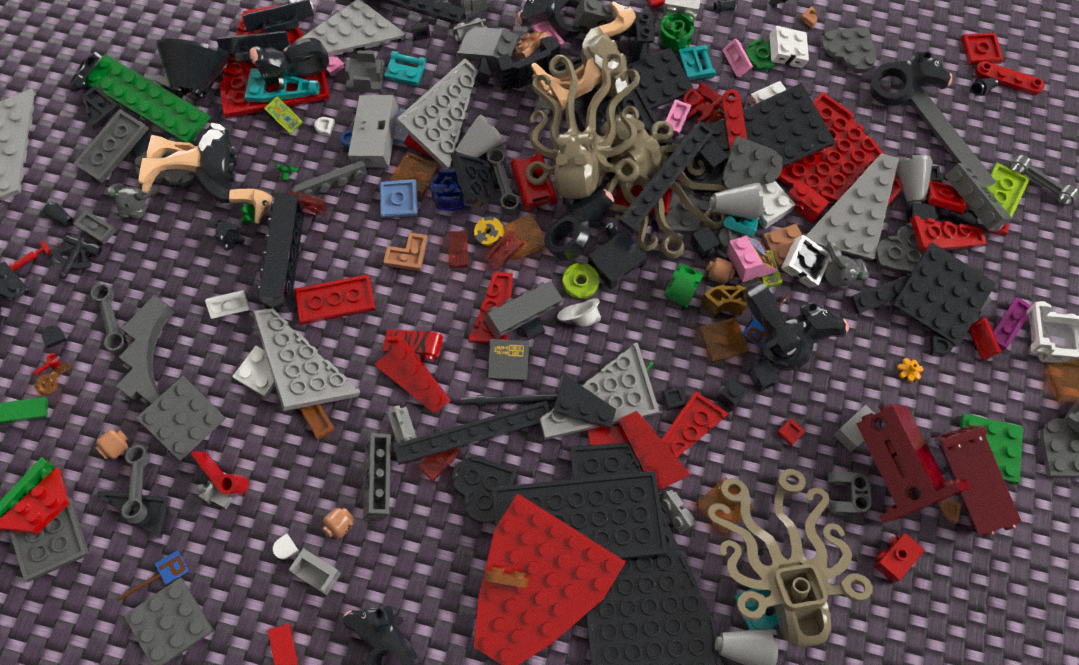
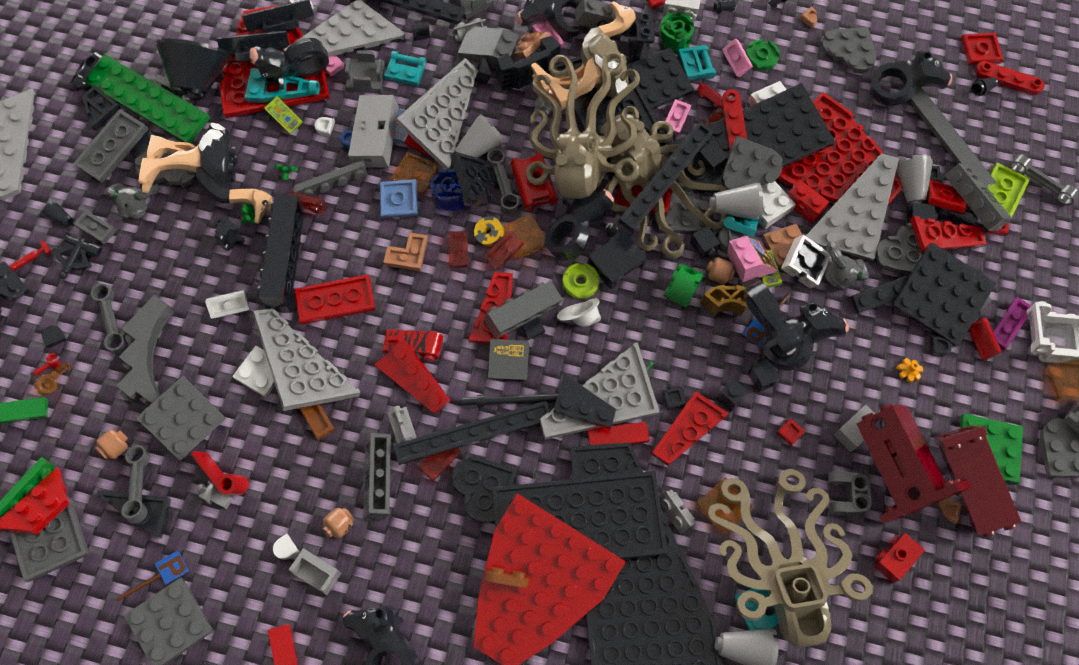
(652, 451): red wing -> none
(693, 98): red tile -> none
(706, 109): red hand -> none
(723, 340): clear orange tile -> none
(789, 47): white piece -> none

